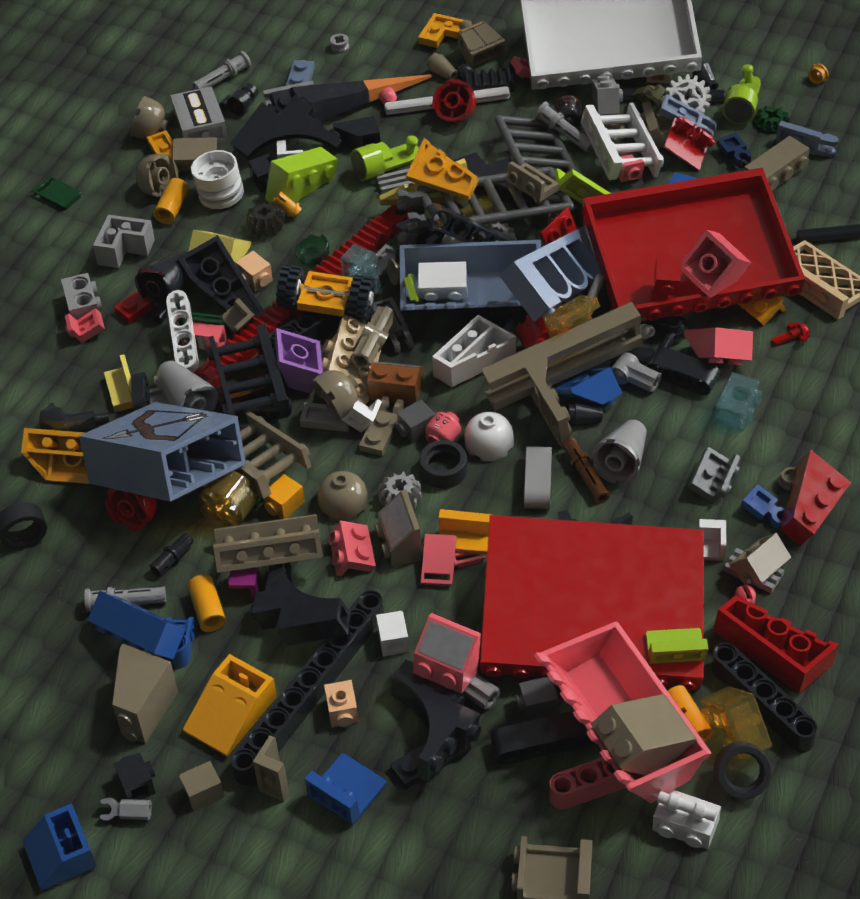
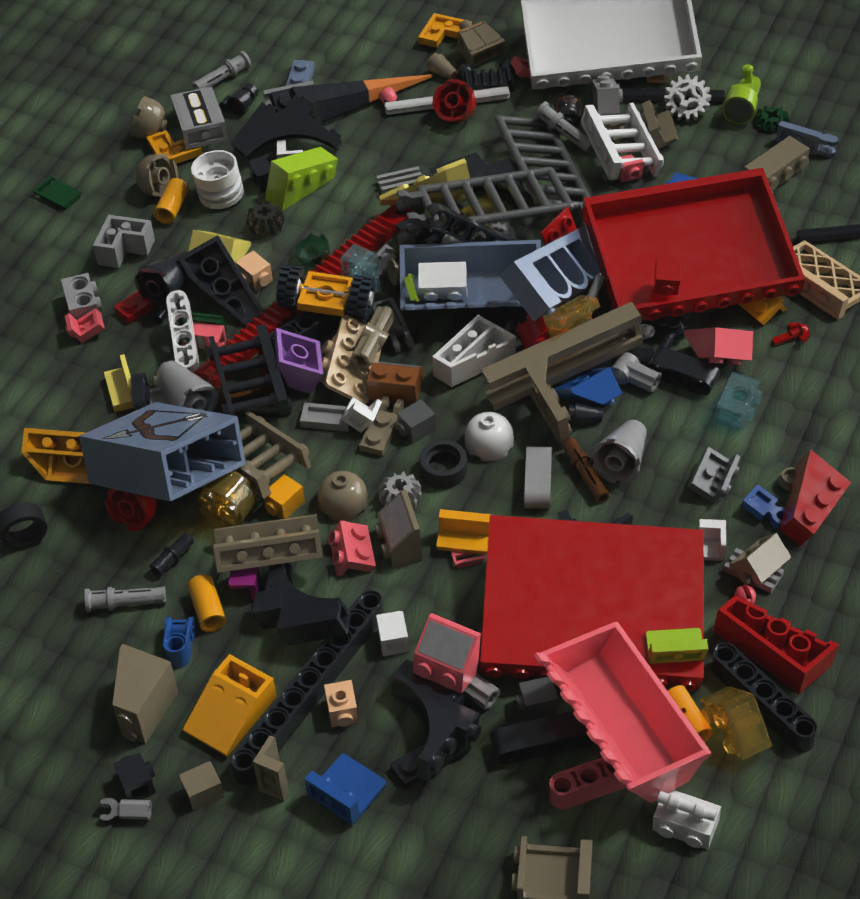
(55, 419): black animal -> none
(58, 848): blue slope -> none
(135, 625): blue brick -> none
(189, 149): dark tan panel -> none
(237, 317): dark tan panel -> none
(286, 204): light orange pin -> none
(337, 391): dark tan cylinder -> none
(339, 43): light grey bush -> none
(358, 132): black slope -> none
(378, 158): lime piece -> none
(438, 558): coral piece -> none
(439, 172): light orange wing -> none
(443, 427): coral head -> none
(531, 181): dark tan bracket -> none
(577, 185): lime panel -> none
(644, 733): dark tan slope -> none
(651, 93): olive hinge -> none
(673, 108): sand blue hinge -> none
(688, 143): red hinge -> none
(707, 75): black cone -> none
(714, 263): coral slope -> none
(734, 147): dark blue plate -> none
(759, 784): black tyre -> none
(818, 73): light orange plate -> none

